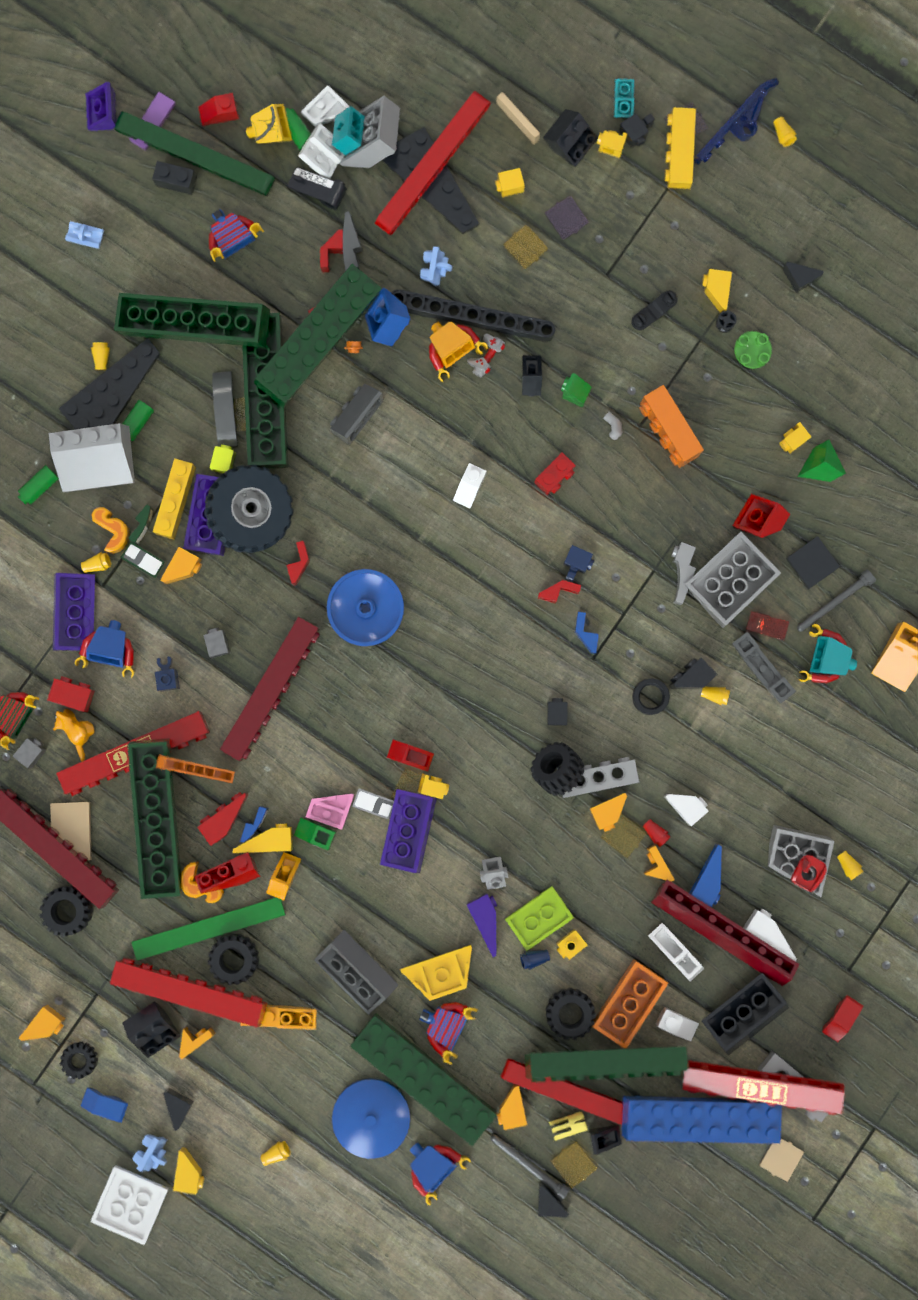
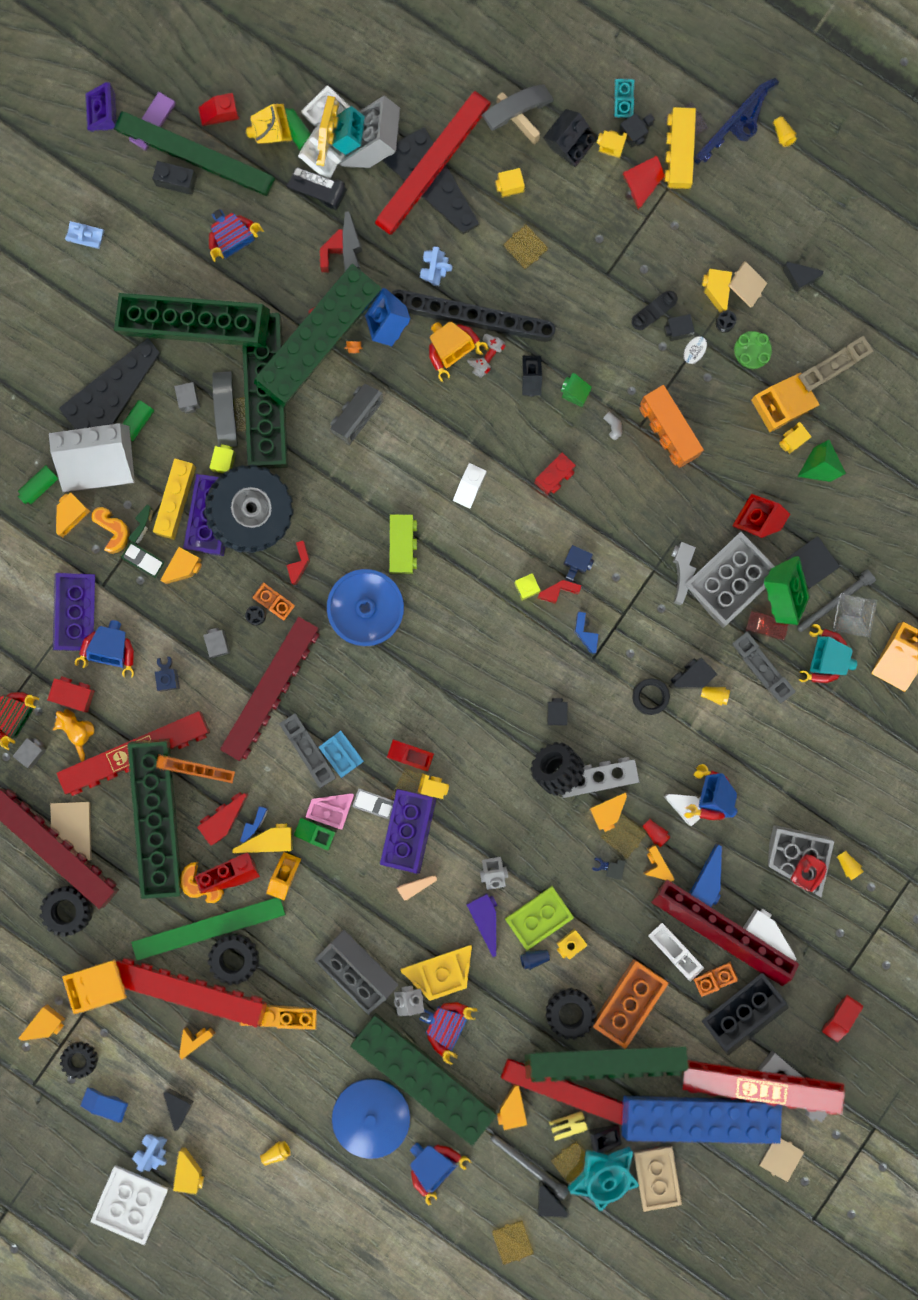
(69, 513): none -> light orange slope
(94, 987): none -> light orange slope
(99, 562): yellow cone -> none
(100, 355): yellow cone -> none
(150, 1029): black slope -> none
(187, 397): none -> flat silver brick
(252, 613): none -> black wheel
(273, 601): none -> orange slope
(308, 750): none -> dark grey slope
(328, 123): none -> yellow wing
(341, 754): none -> dark azure plate
(402, 544): none -> lime brick
(408, 1001): none -> light grey brick
(410, 889): none -> light nougat slope
(512, 1242): none -> clear yellow piece
(517, 104): none -> dark grey slope
(527, 586): none -> neon yellow brick
(566, 218): clear purple piece -> none
(605, 1177): none -> teal plate
(613, 869): none -> pearl dark grey piece
(643, 179): none -> red slope
(657, 1178): none -> tan tile
(676, 1024): white slope -> none
(679, 327): none -> black brick
(695, 350): none -> white sticker
(715, 979): none -> orange slope
(717, 796): none -> blue torso
(747, 284): none -> tan piece
(784, 402): none -> light orange slope
(787, 591): none -> green slope
(836, 364): none -> dark tan slope
(855, 615): none -> clear slope

